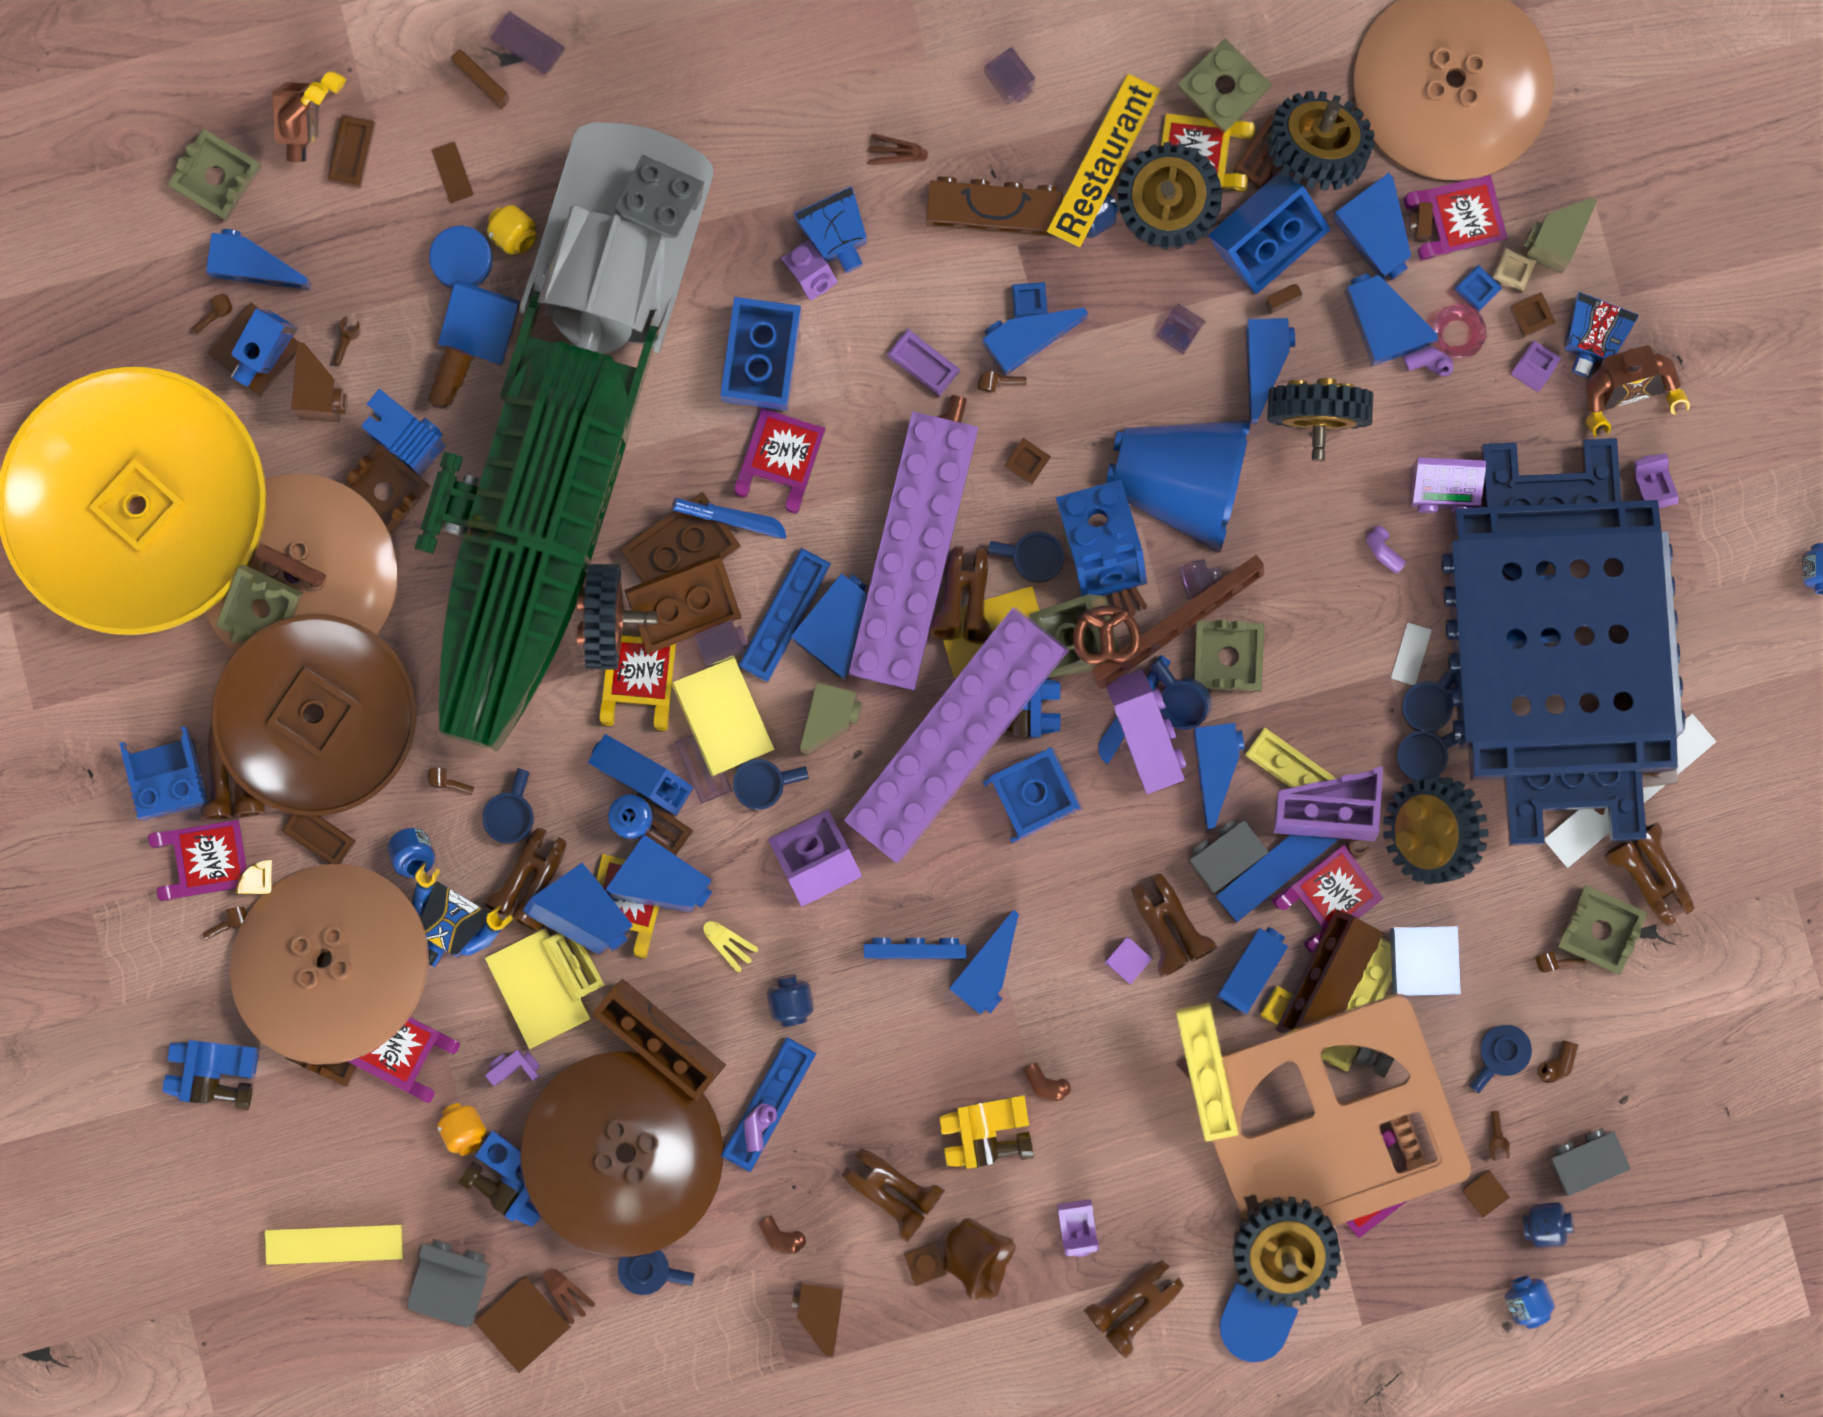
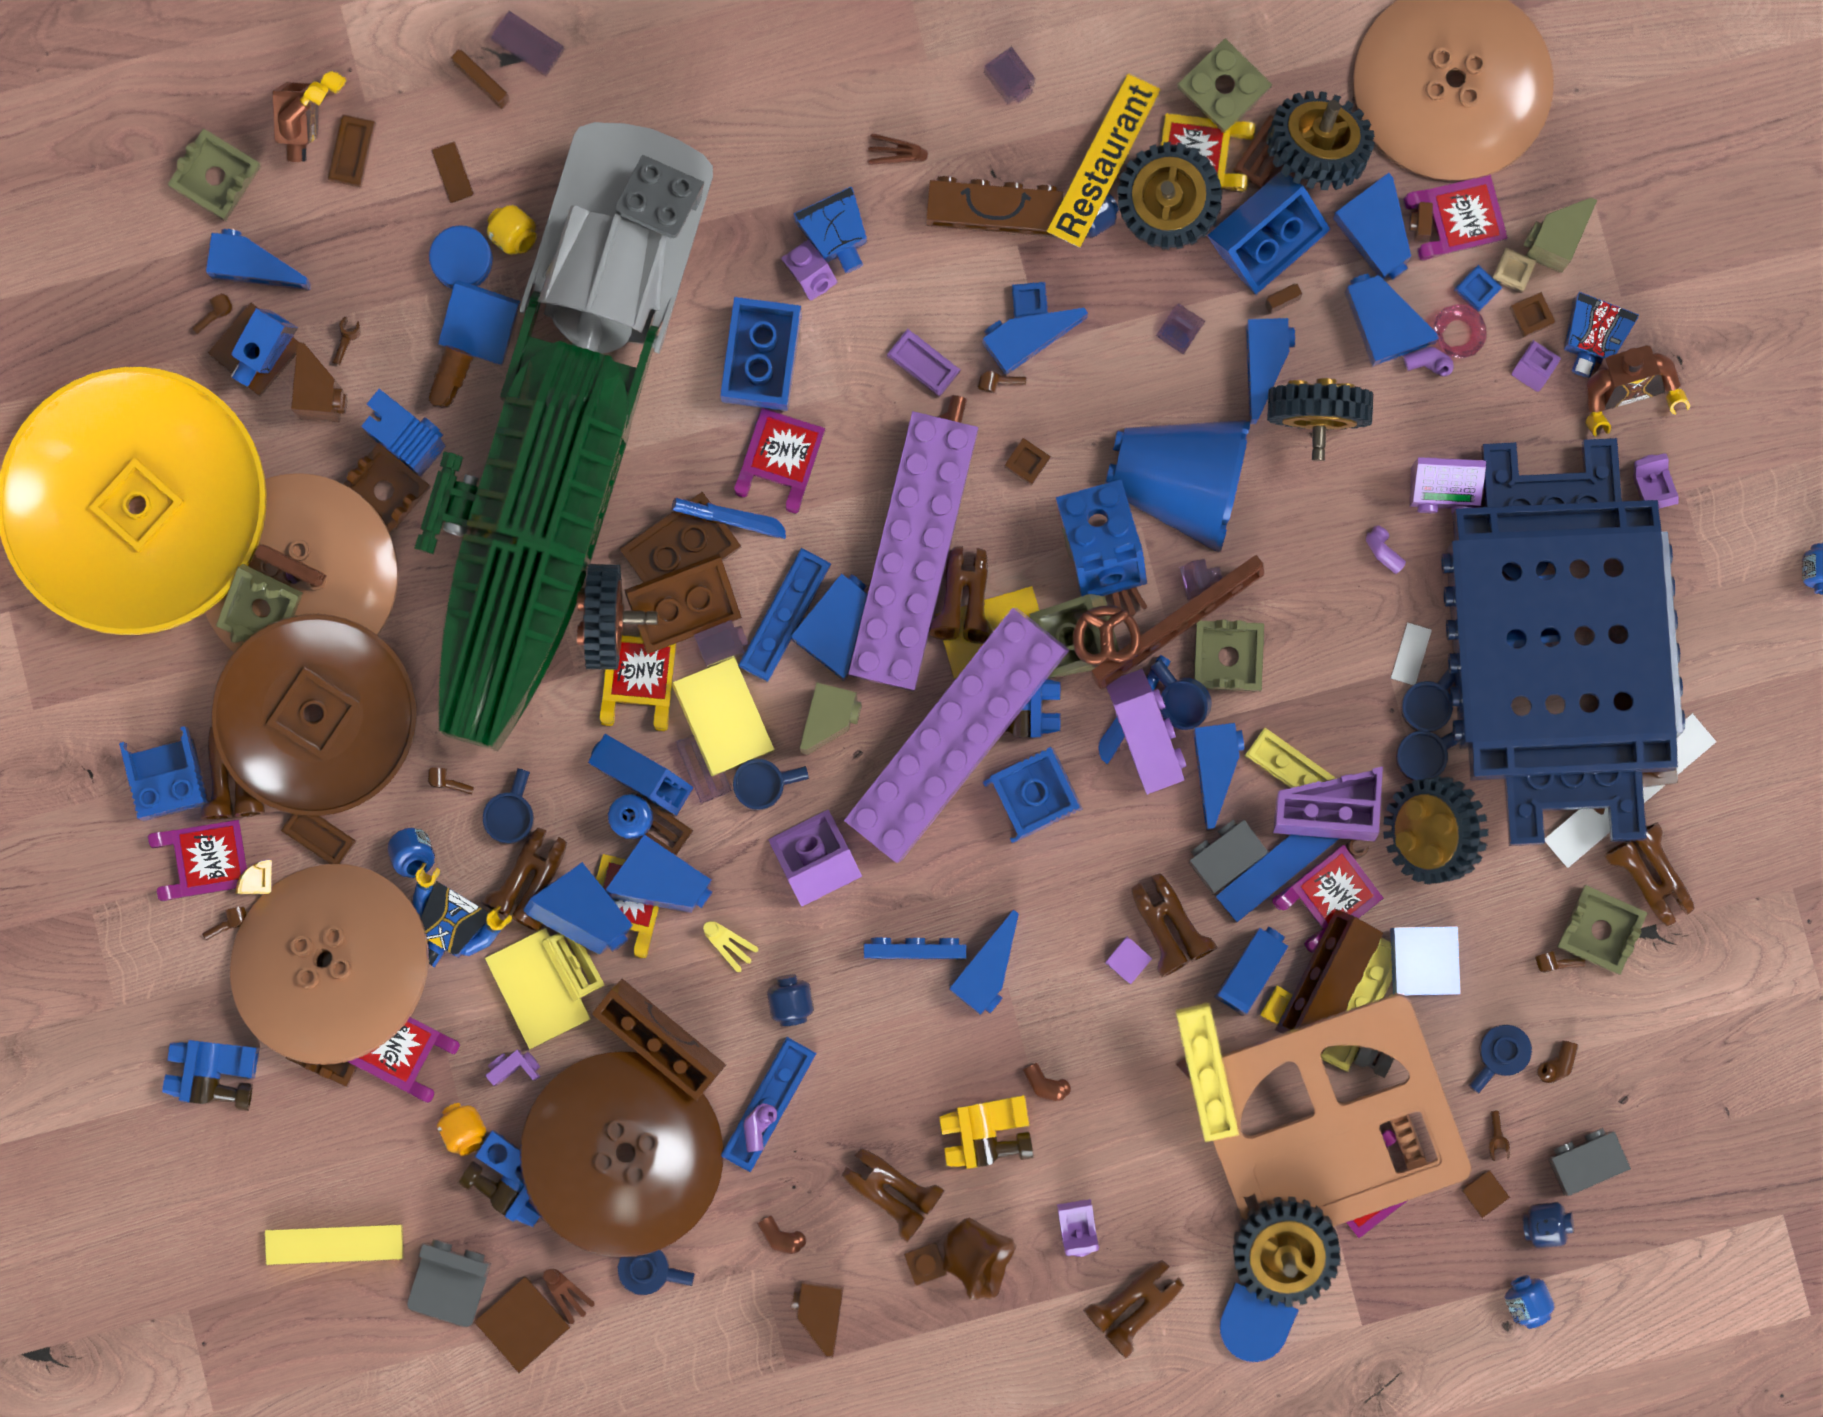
(1036, 556): dark blue piece -> none

